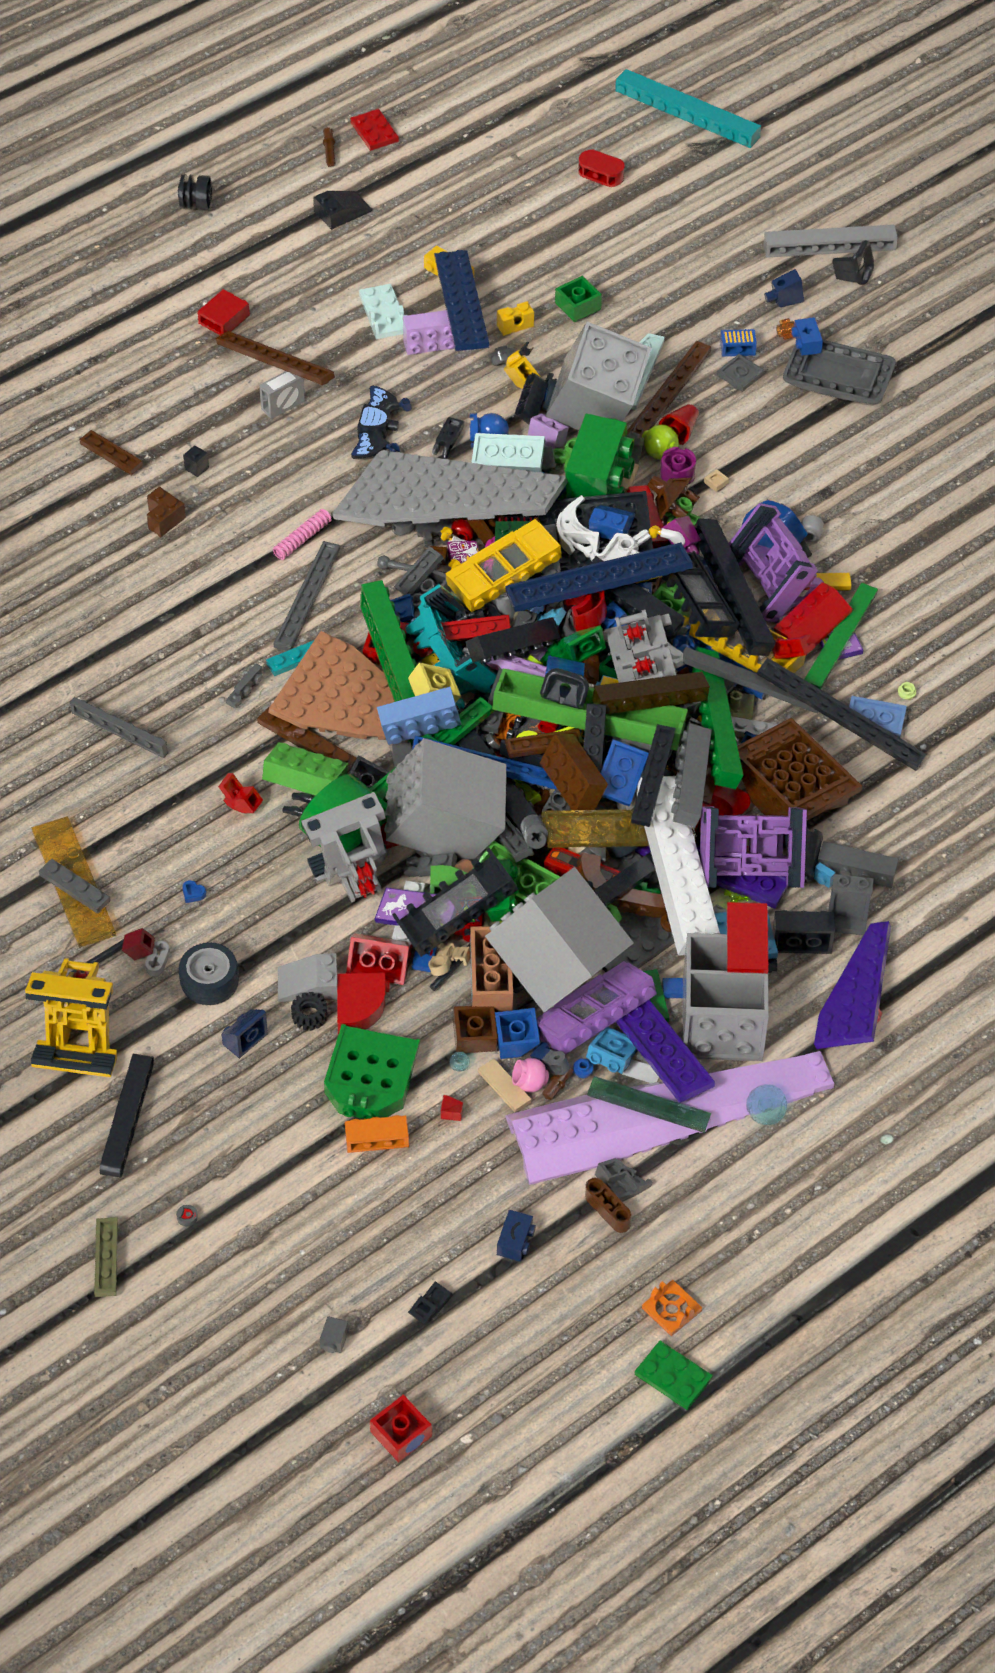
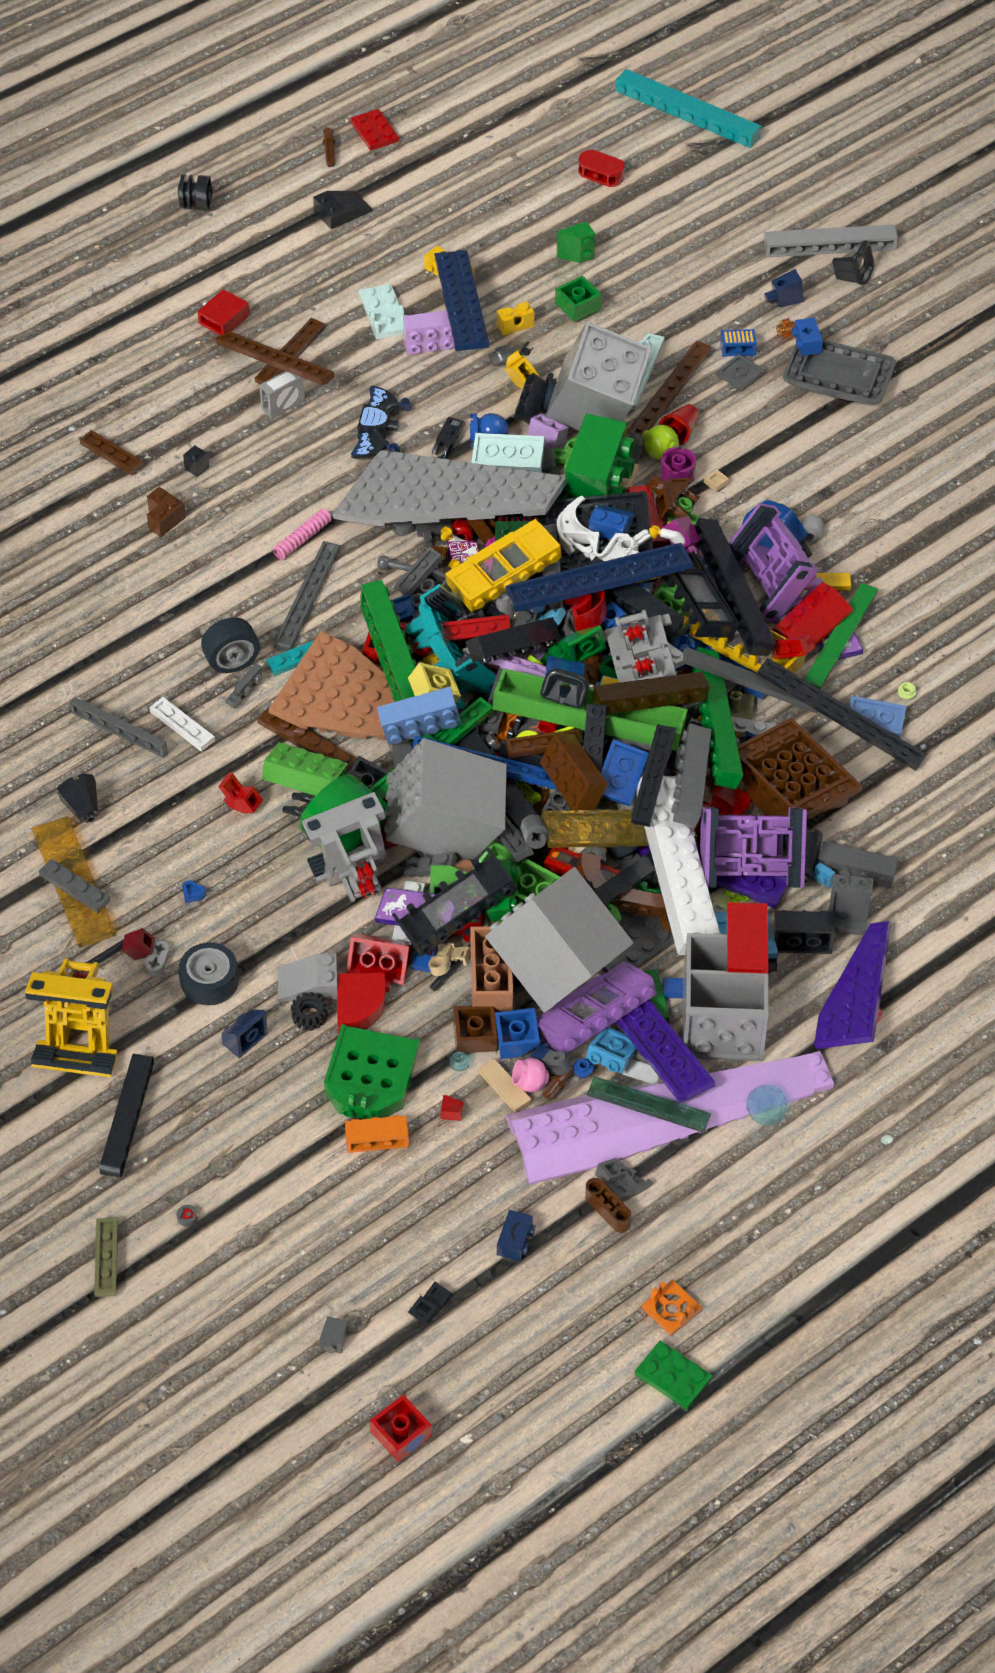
(80, 796): none -> black cone
(182, 724): none -> white plate
(230, 645): none -> black wheel
(294, 347): none -> reddish brown tile
(576, 243): none -> green slope

